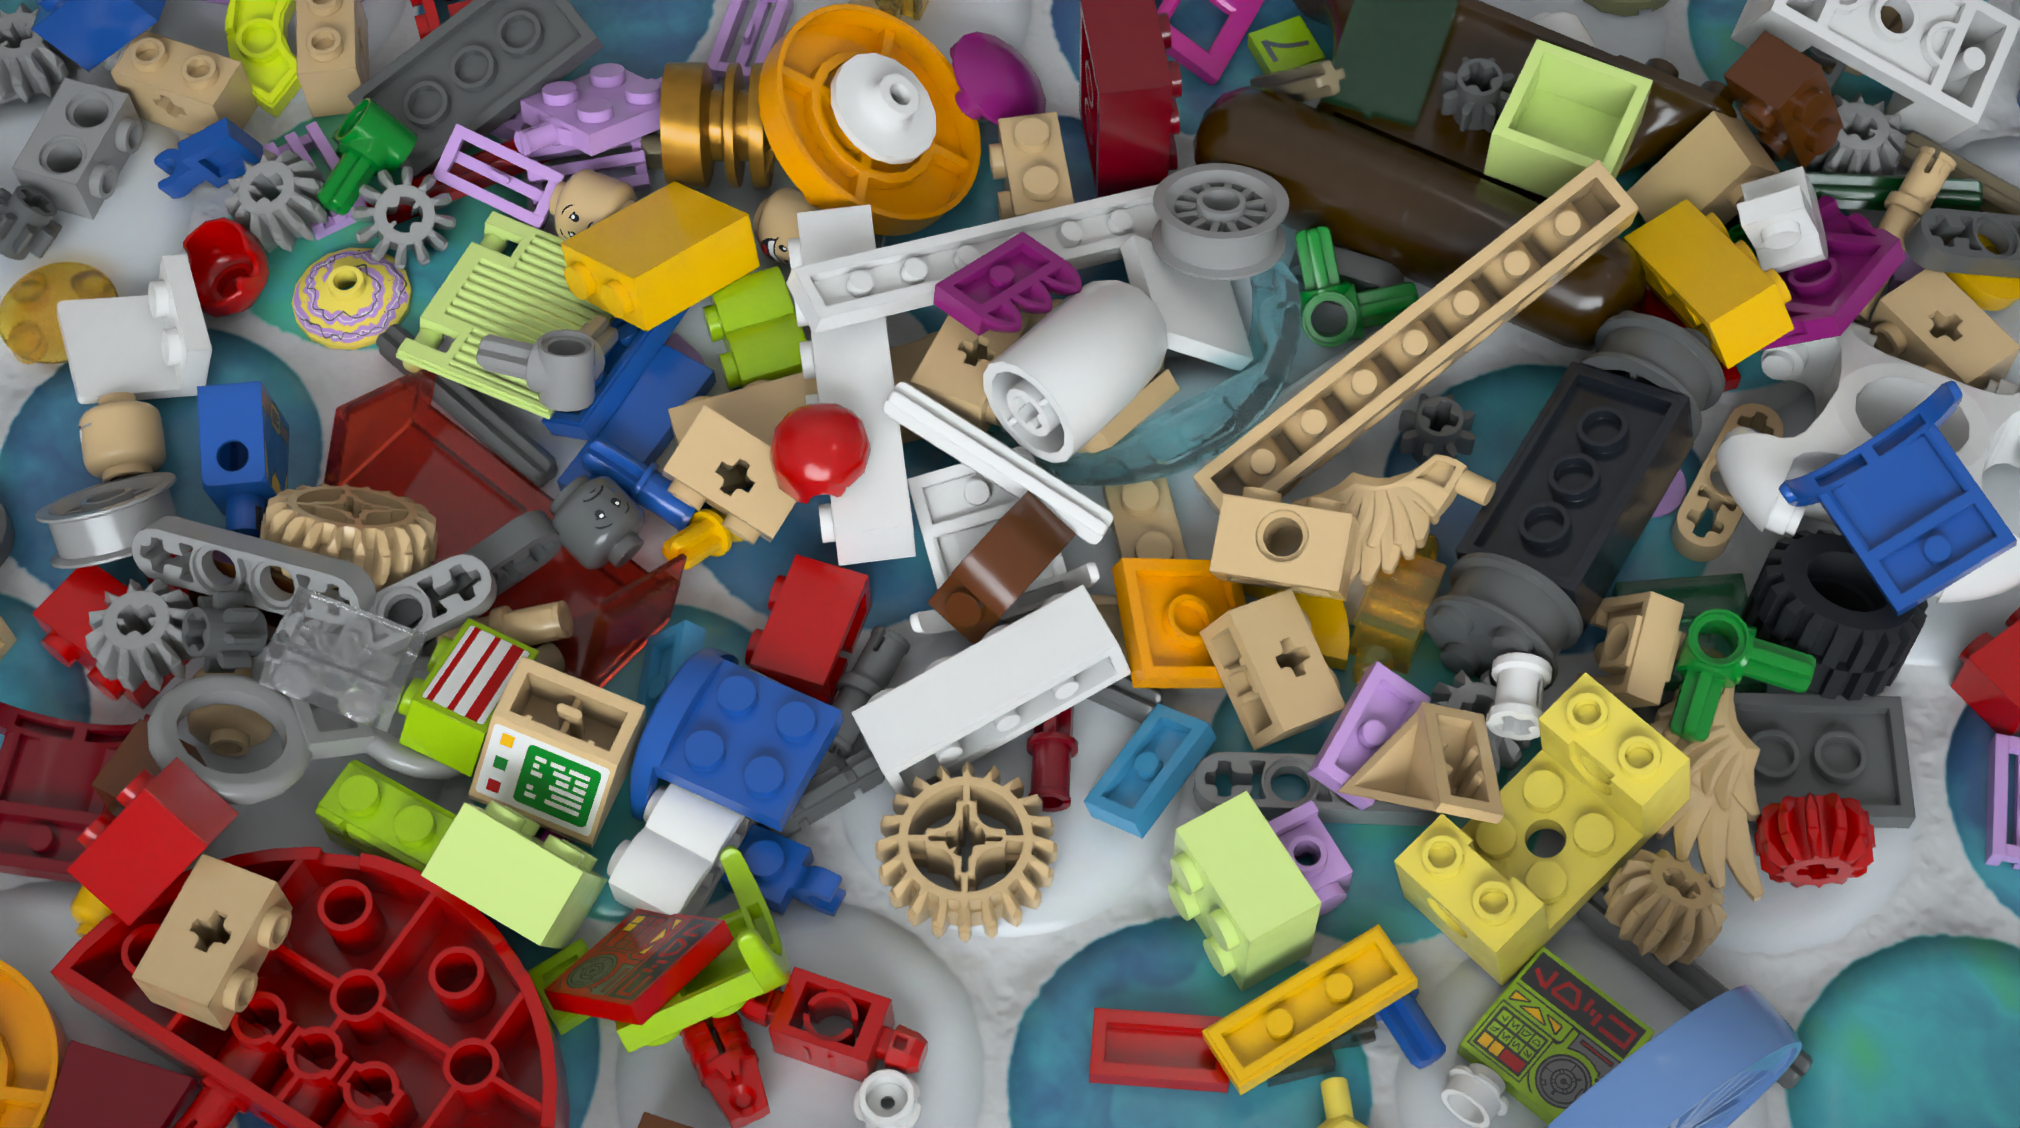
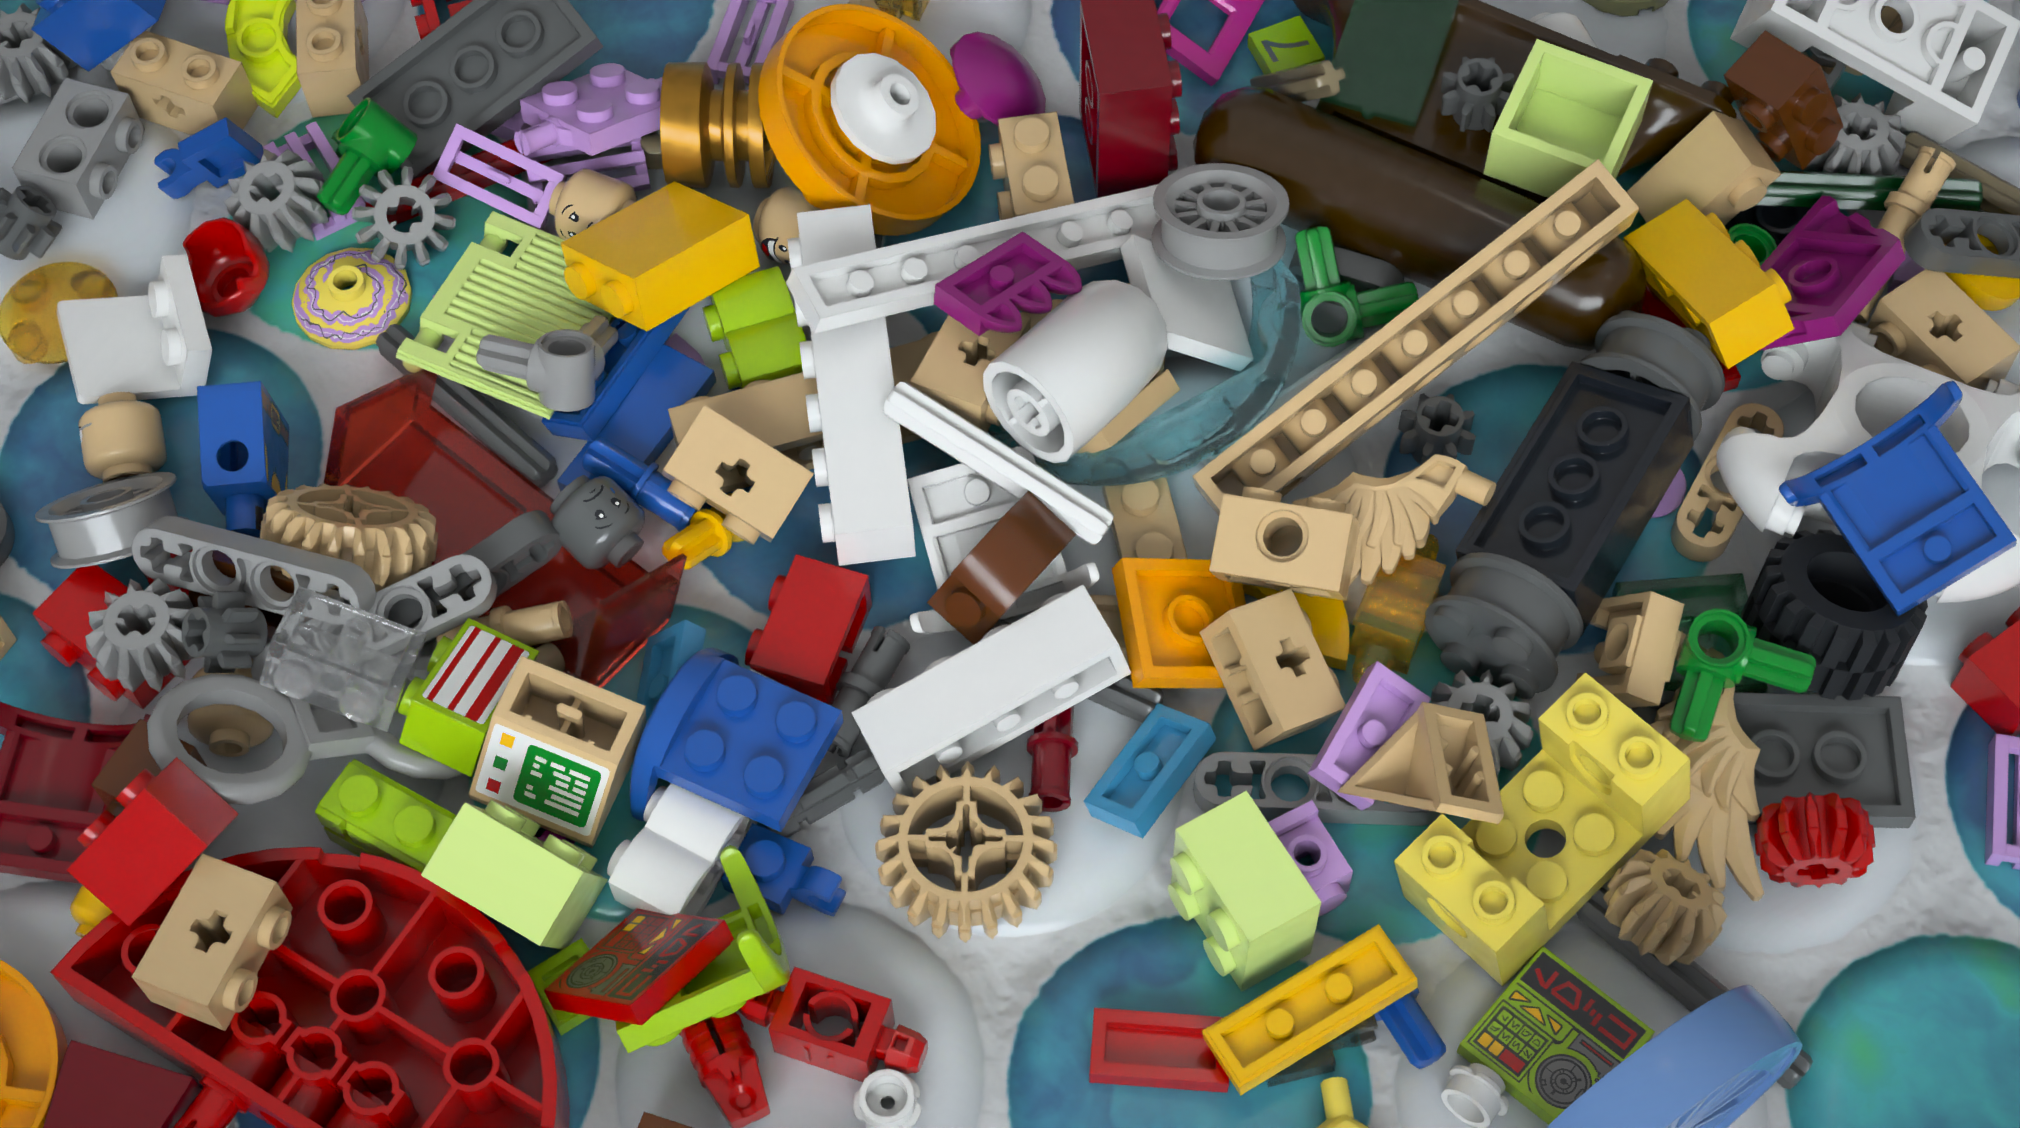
(819, 451): red hair -> none
(1518, 695): white bush -> none
(1783, 221): white brick -> none

